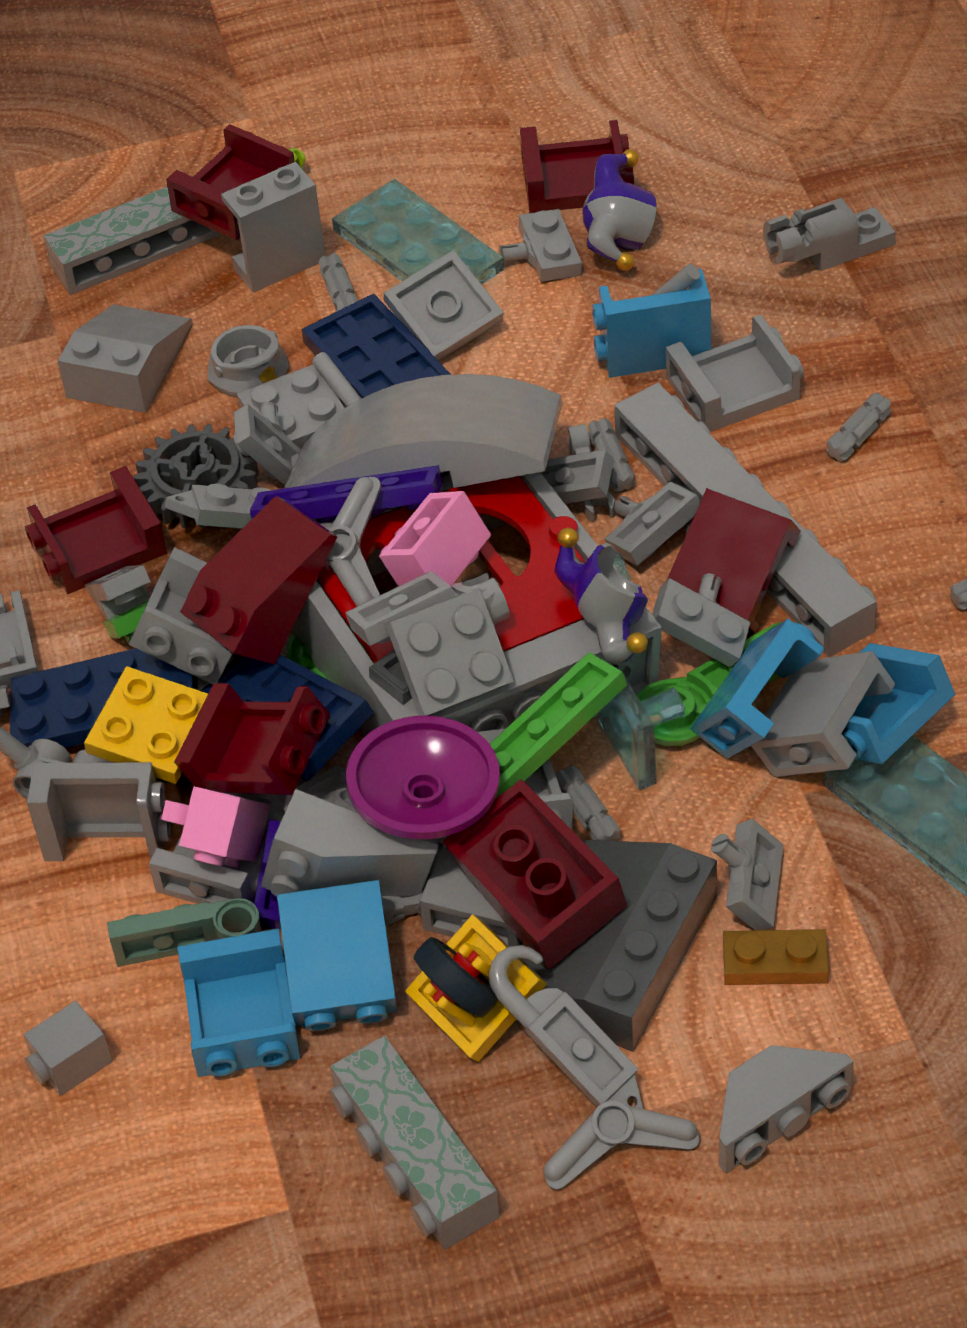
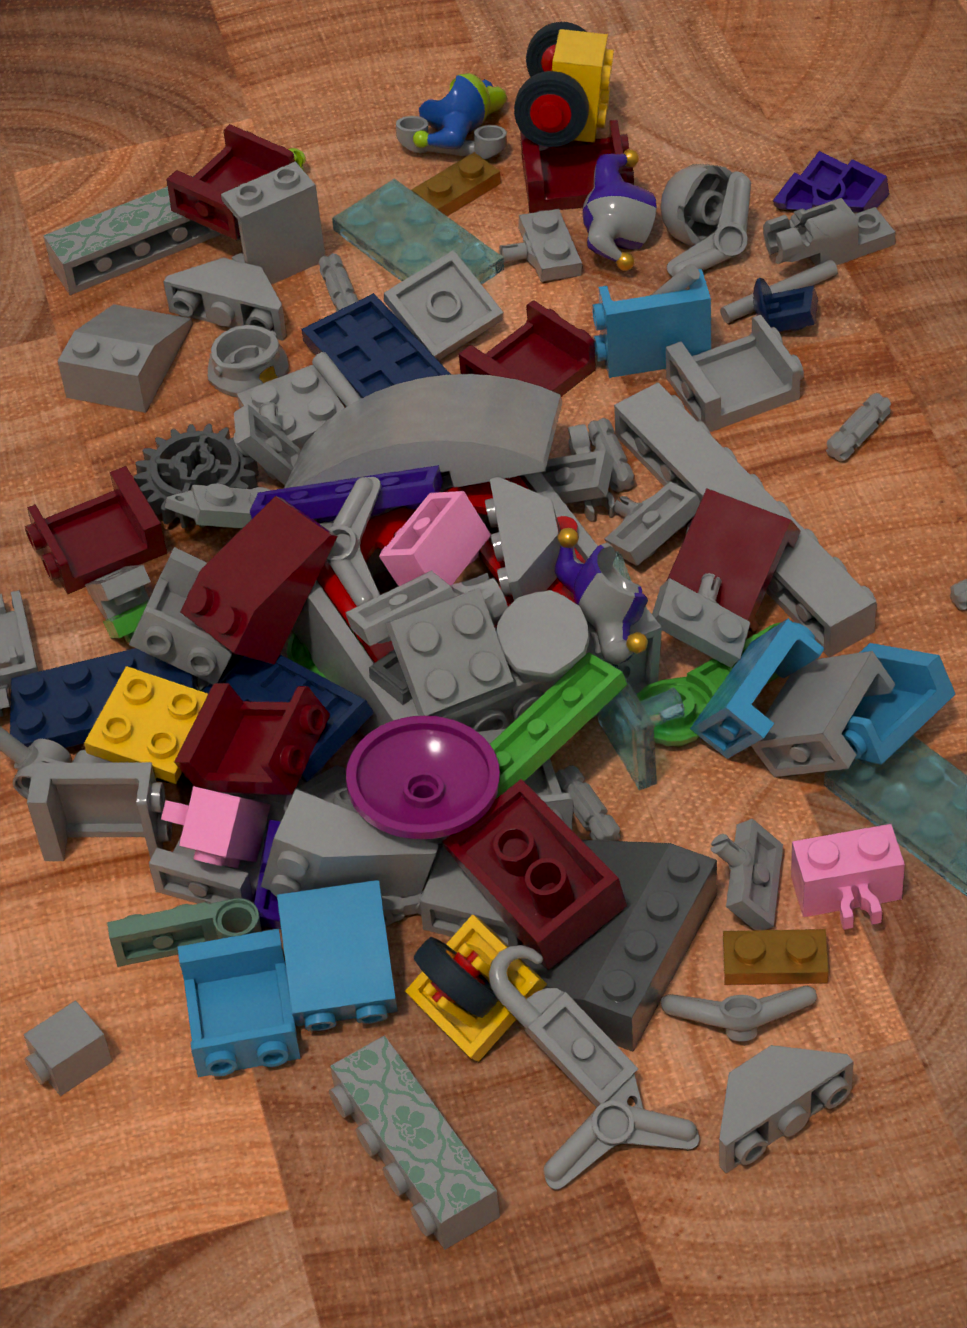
(226, 295): none -> light grey slope
(459, 112): none -> blue piece
(459, 184): none -> pearl gold plate
(487, 142): none -> light grey bar
(524, 538): none -> light grey slope
(540, 352): none -> dark red panel
(543, 635): none -> light grey hat
(566, 87): none -> brick
(694, 202): none -> light grey cylinder
(730, 235): none -> light grey piece
(740, 1012): none -> light grey piece
(785, 309): none -> dark blue plate
(803, 279): none -> light grey bar
(831, 179): none -> dark purple slope
(848, 873): none -> bright pink brick

